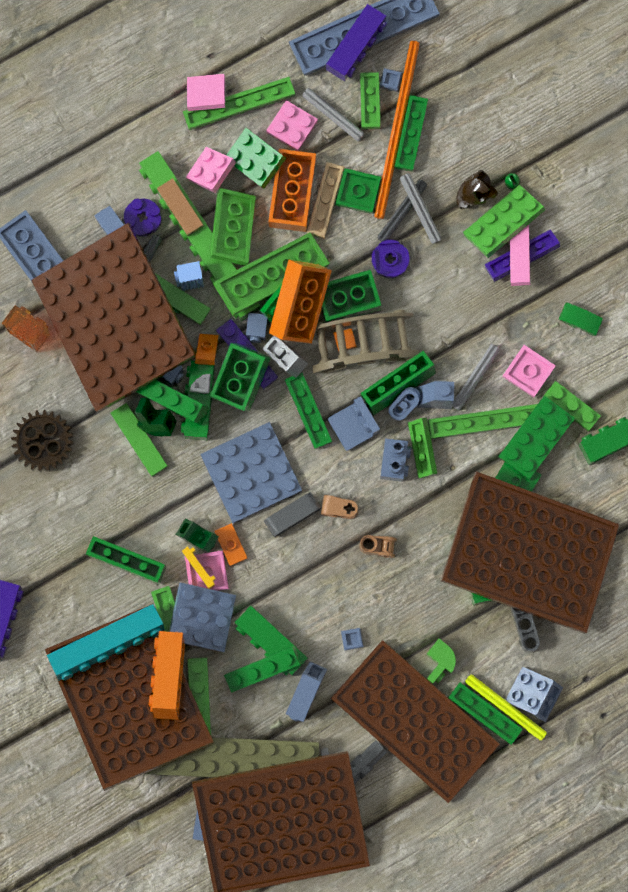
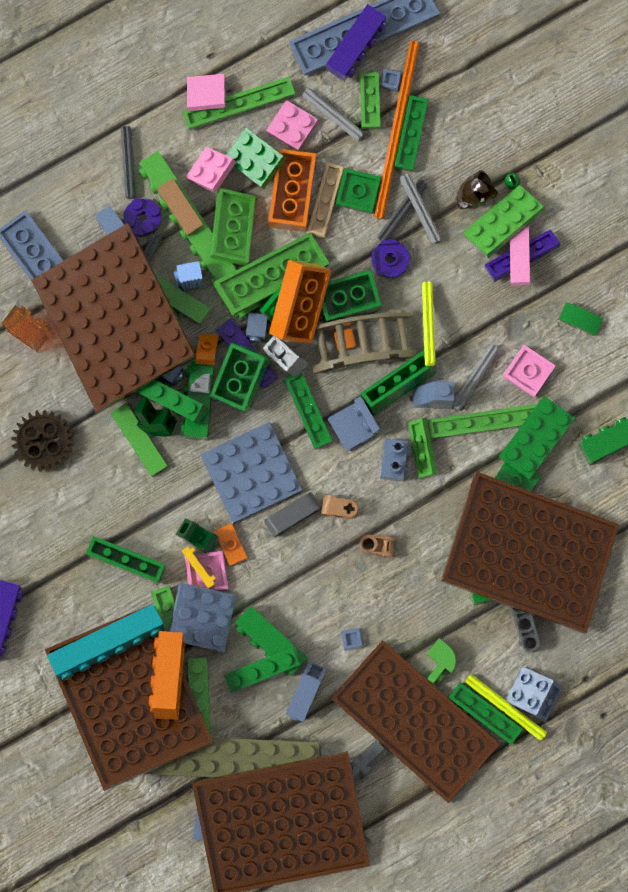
(128, 165): none -> dark grey axle
(405, 402): sand blue plate -> none
(428, 323): none -> neon yellow axle
(574, 406): bright green plate -> none

